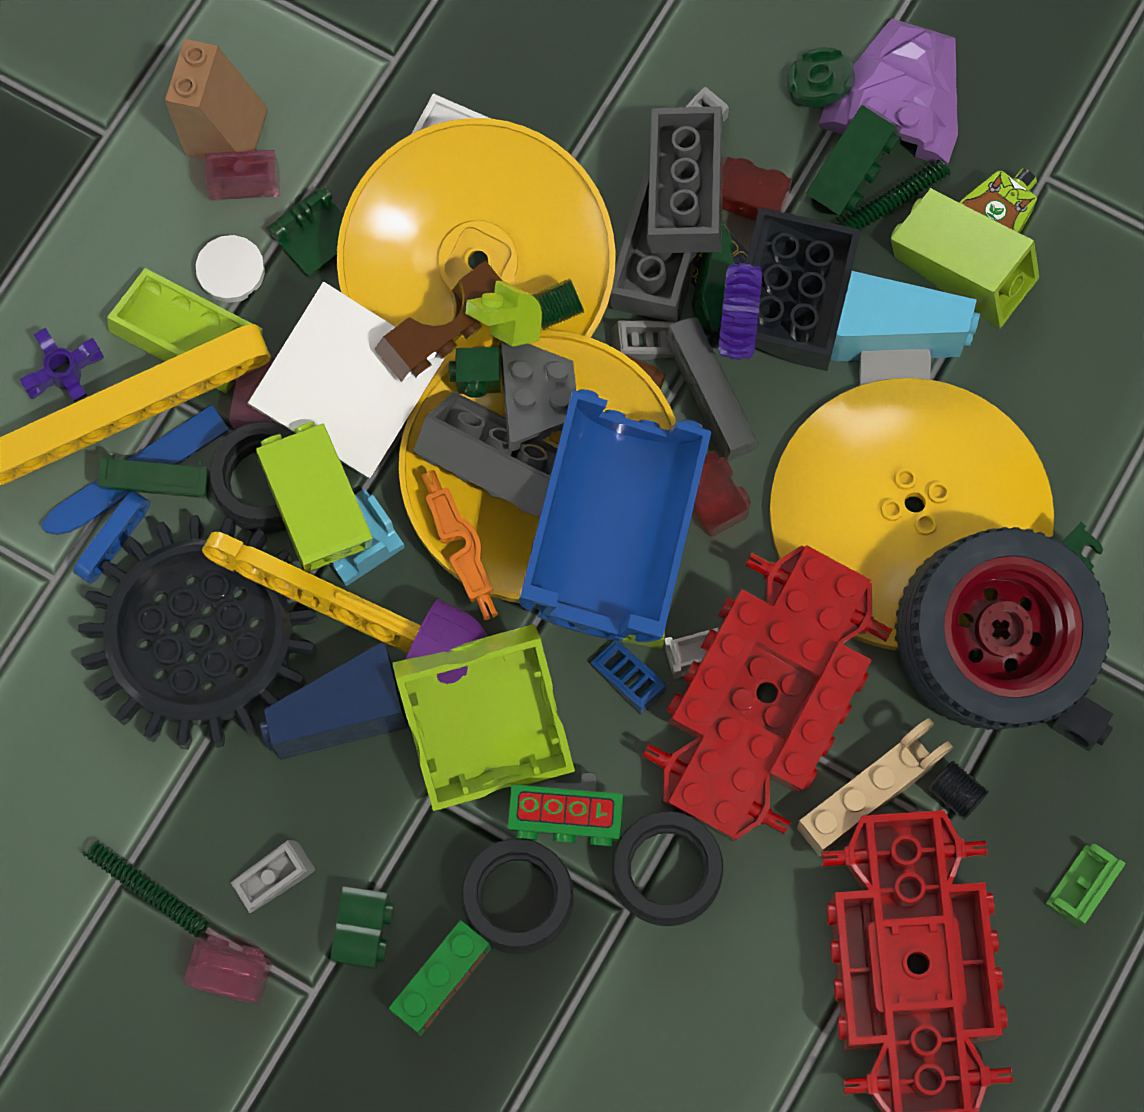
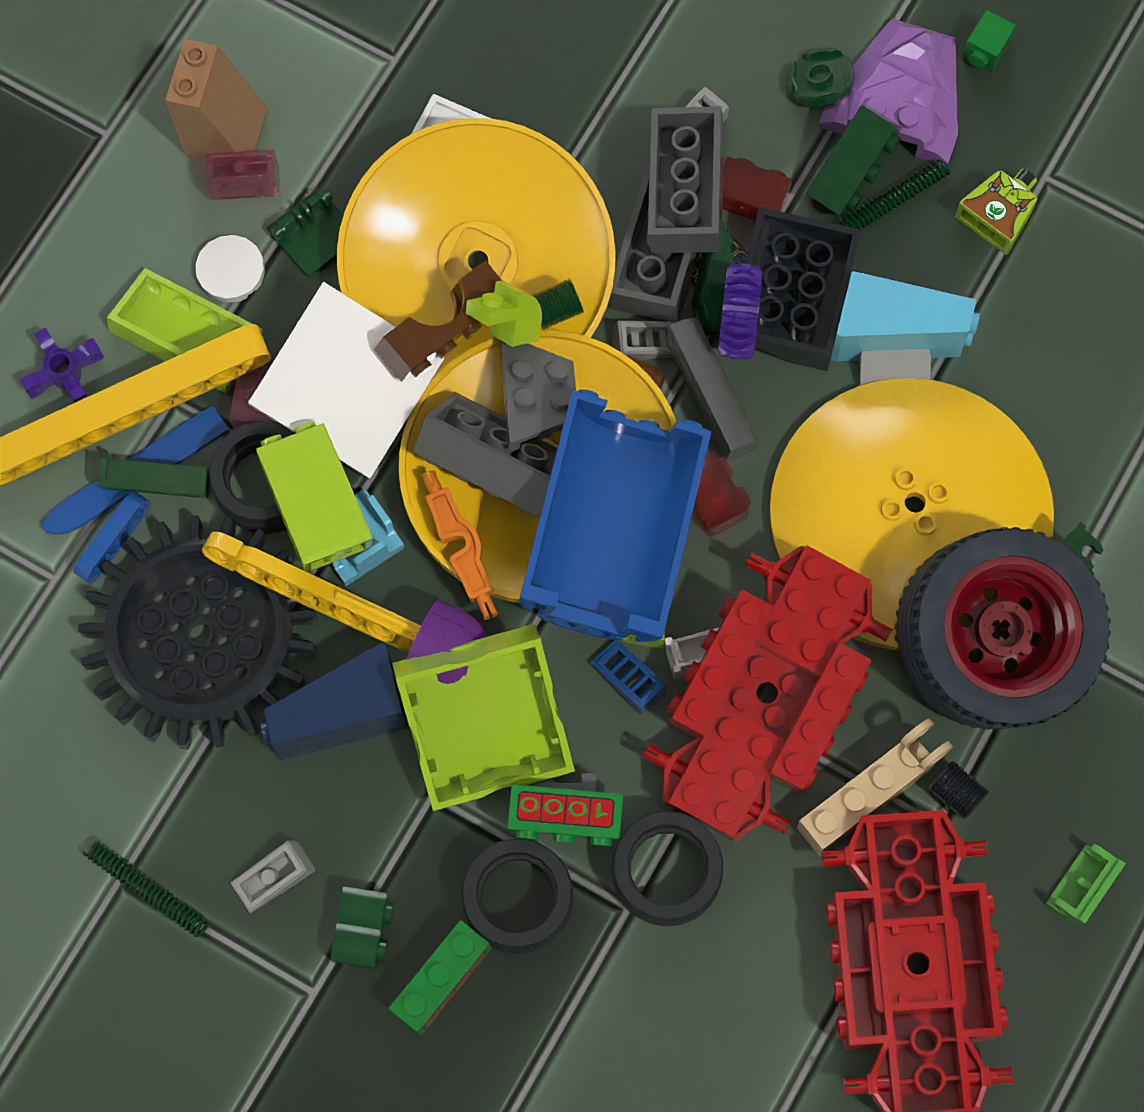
(228, 971): clear pink brick -> none
(476, 371): dark green brick -> none
(967, 255): lime slope -> none
(988, 41): none -> green brick
(1085, 724): black brick -> none

